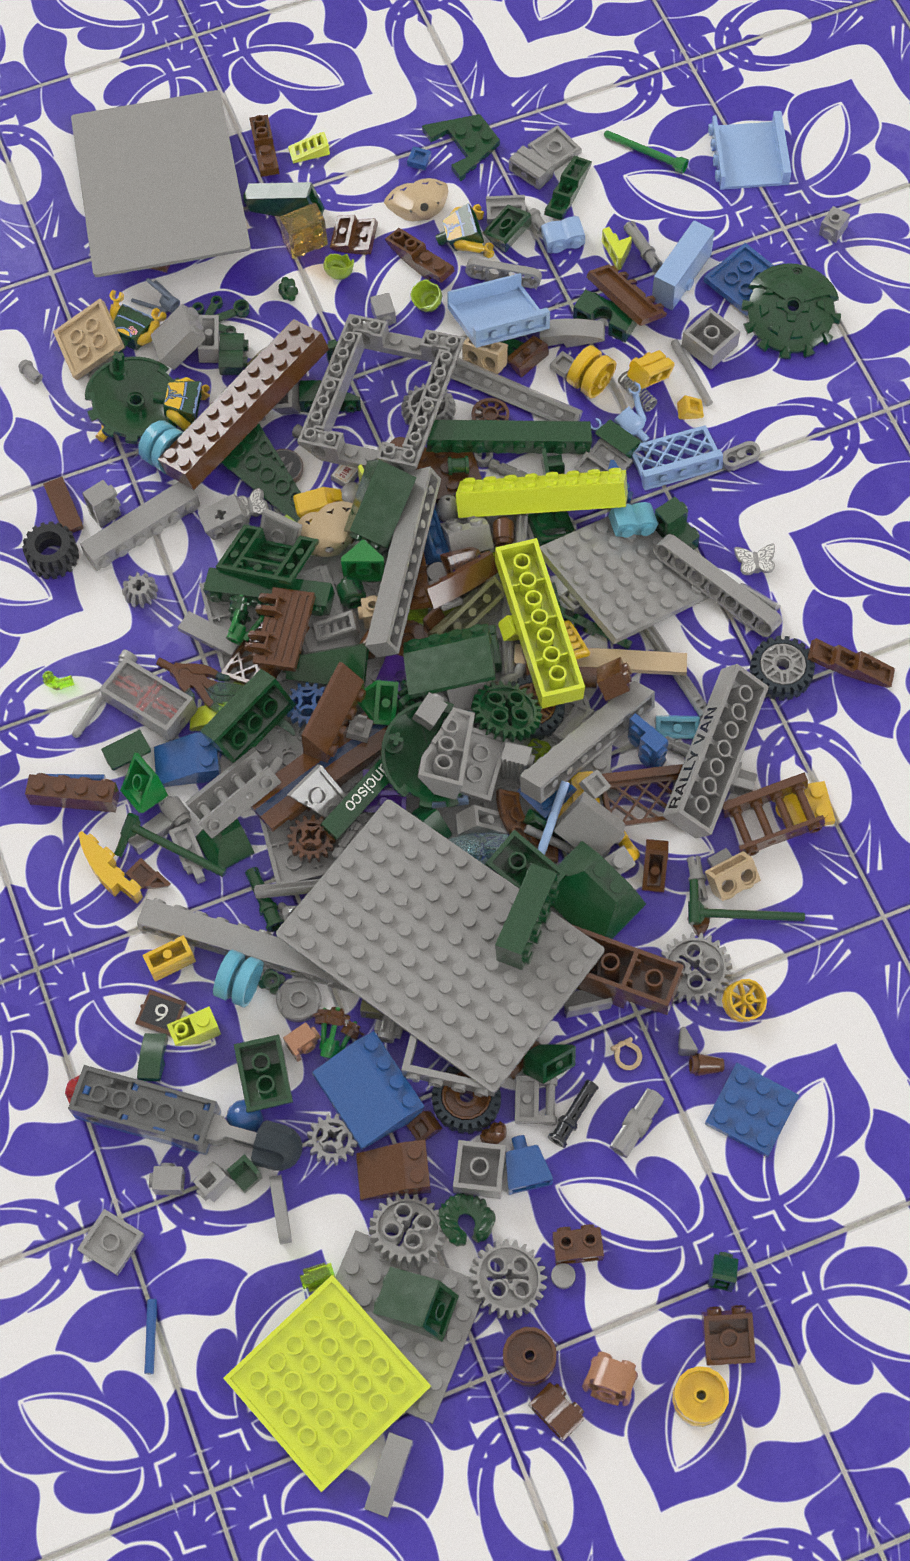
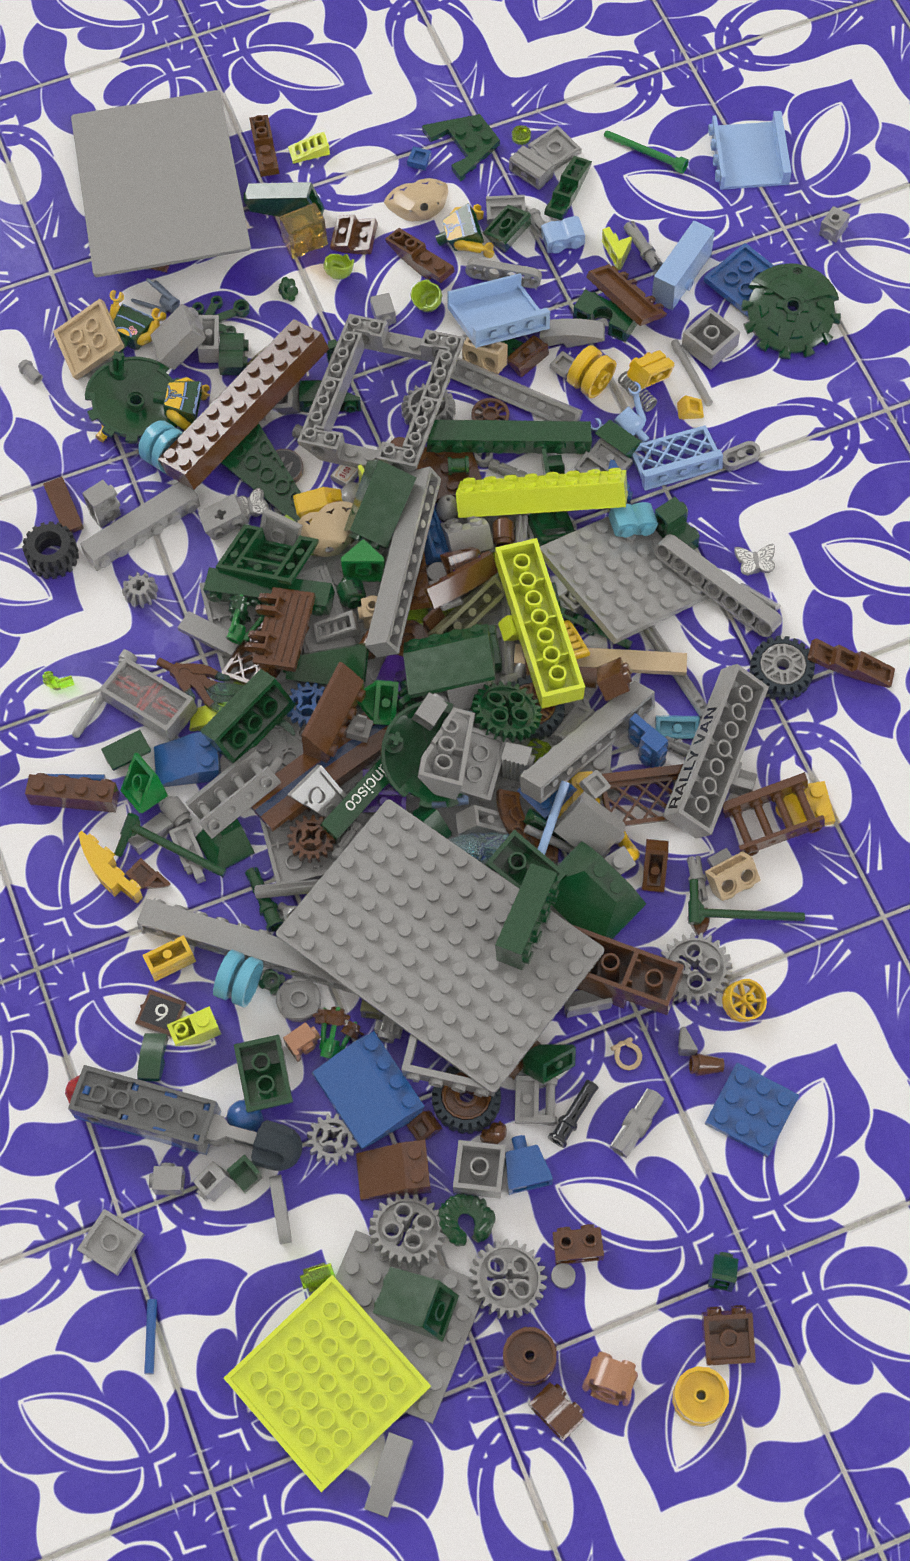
(521, 135): none -> clear neon green tile

